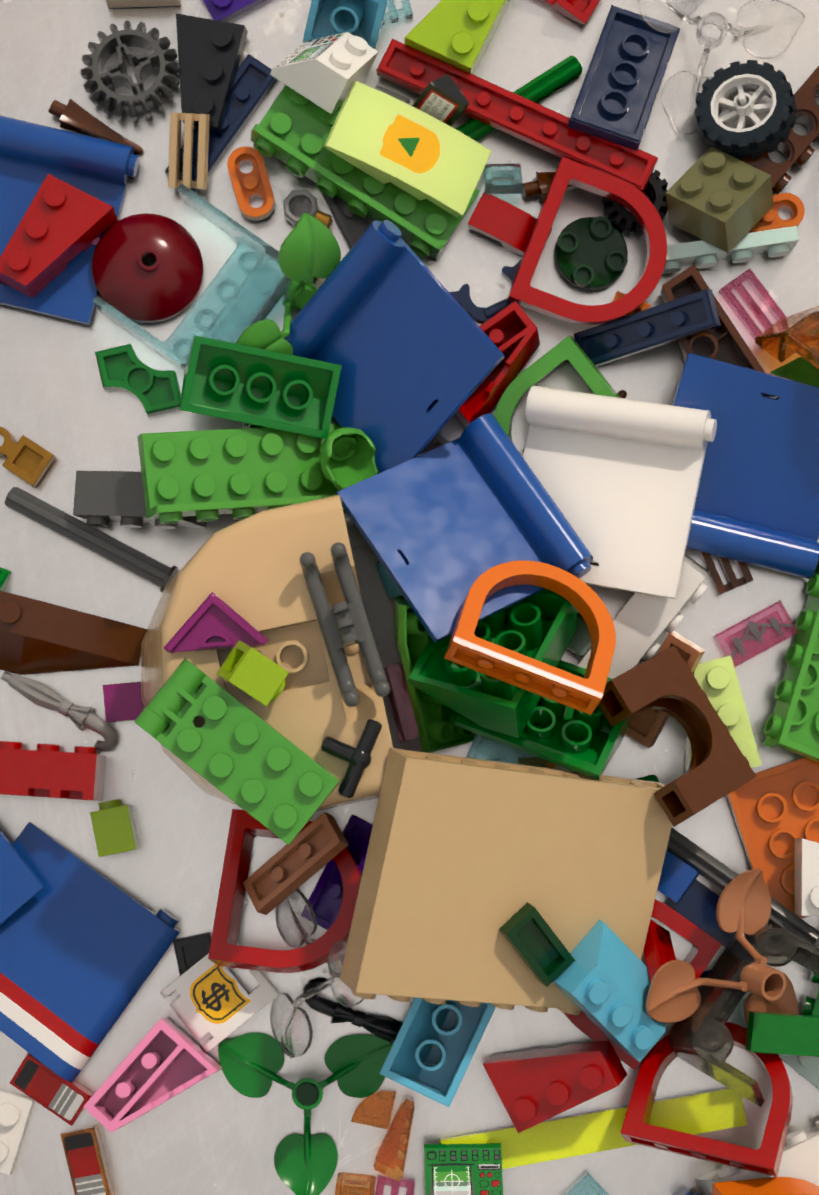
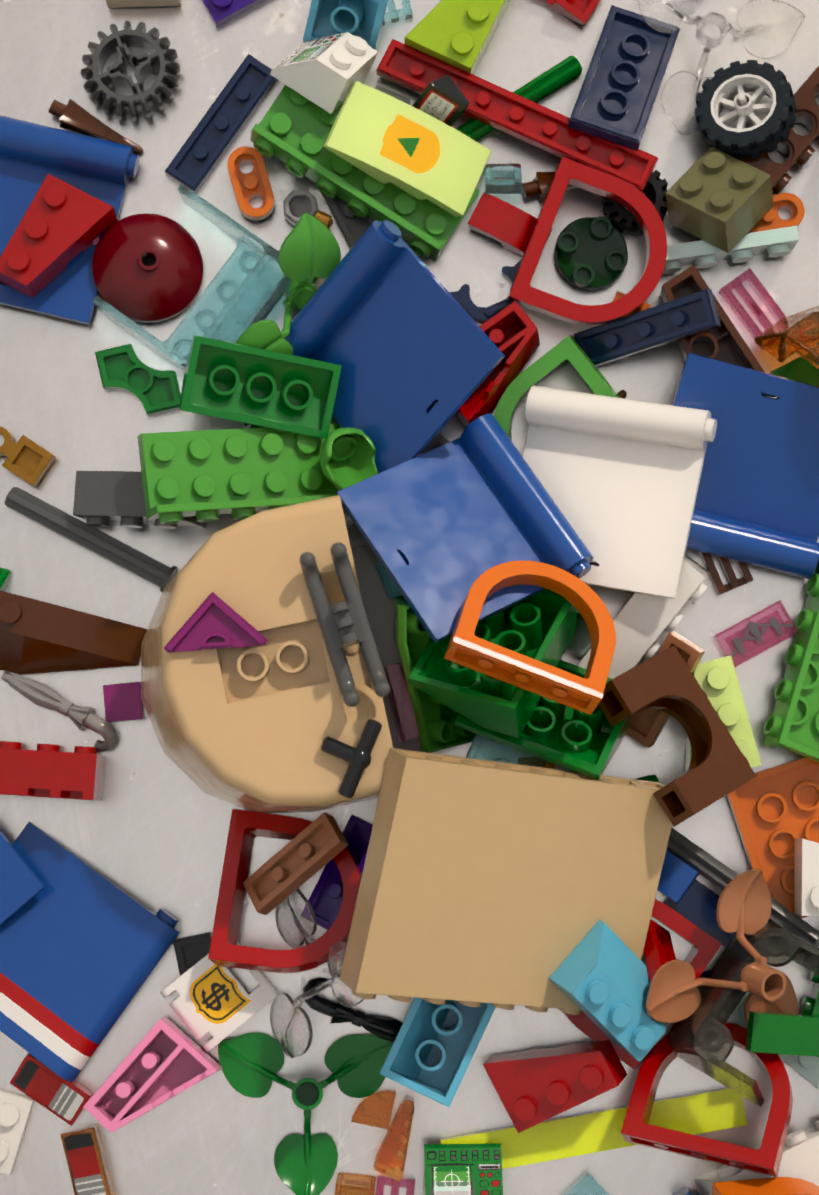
(114, 828): lime brick -> none
(175, 148): tan tile -> none
(208, 65): black wing -> none
(237, 751): bright green hinge -> none
(253, 673): lime brick -> none
(537, 944): dark green tile -> none

